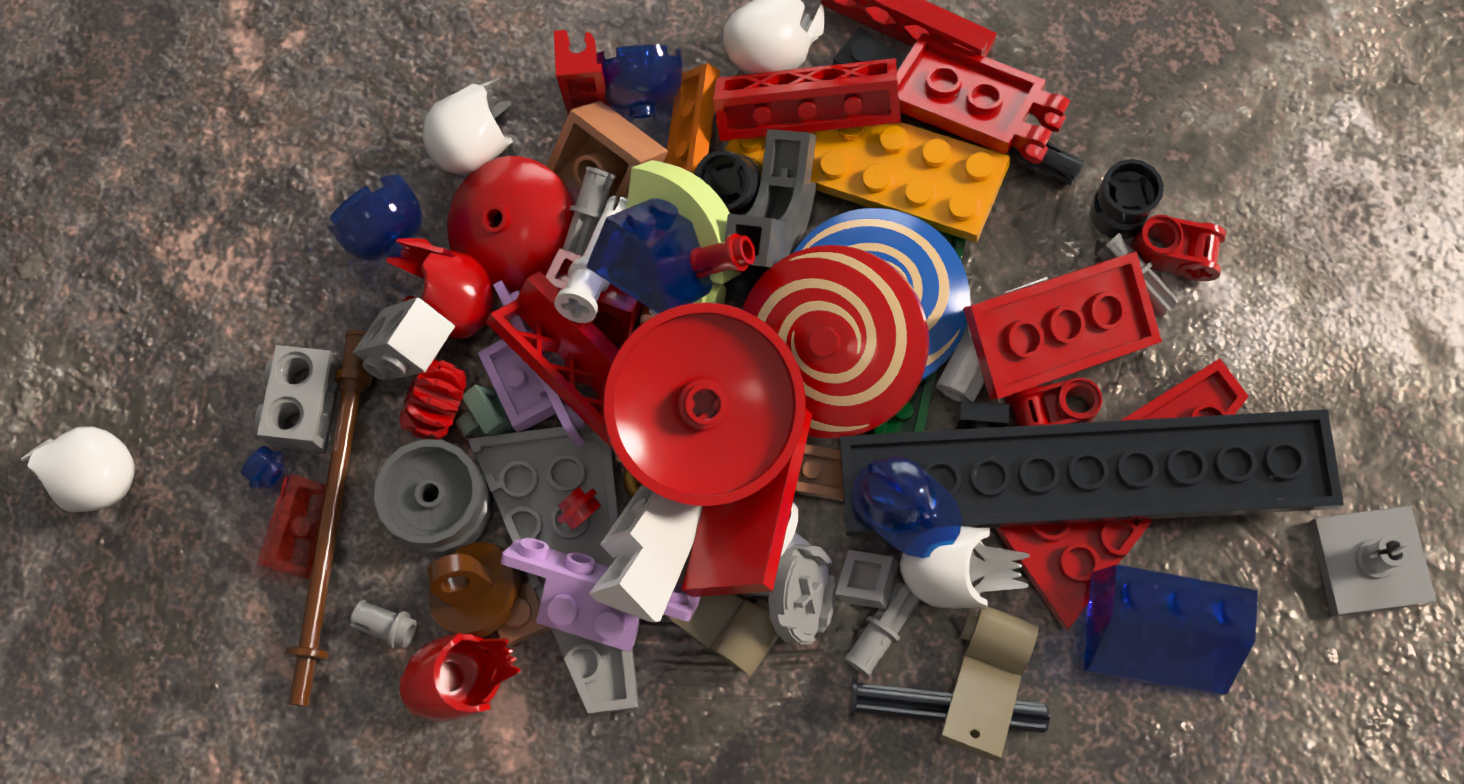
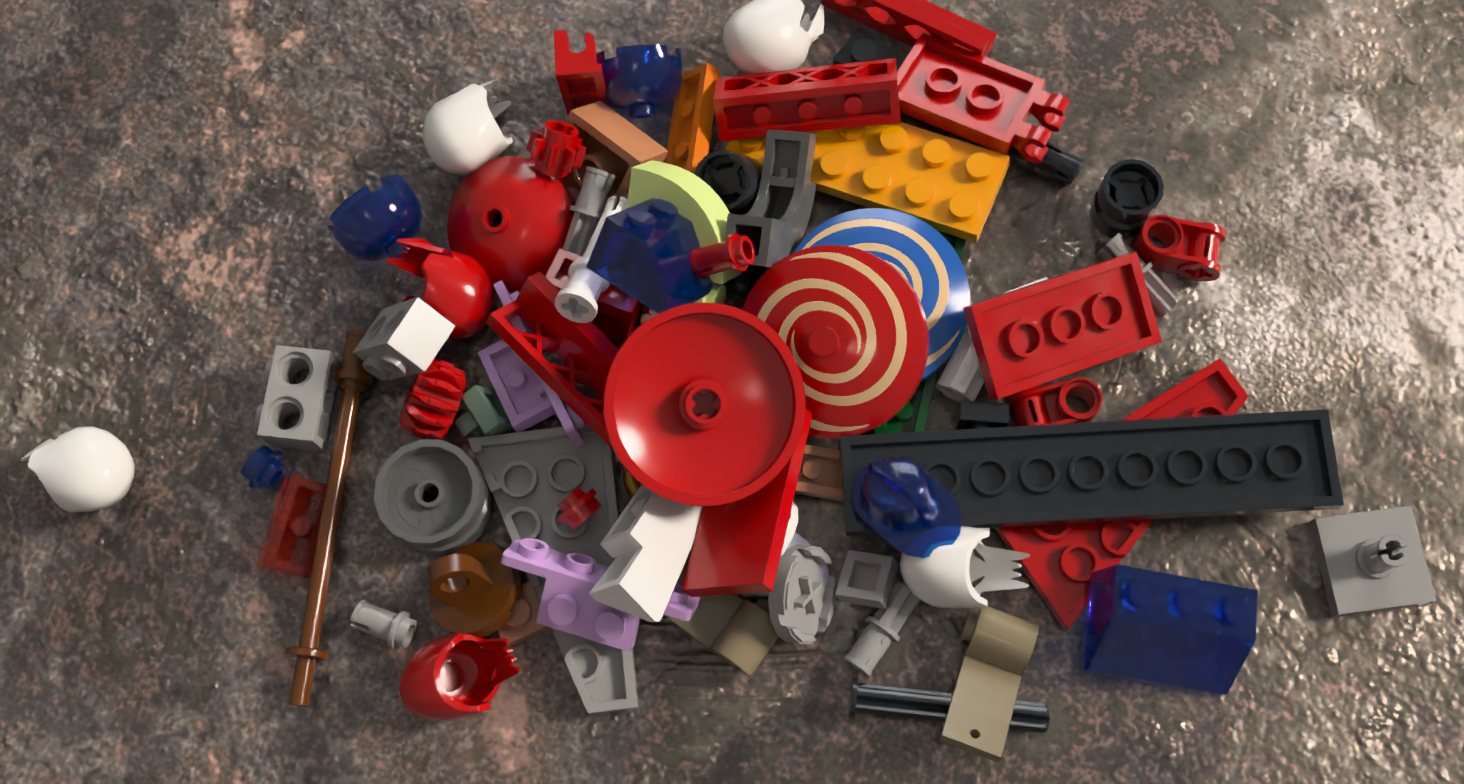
(556, 149): none -> red gear

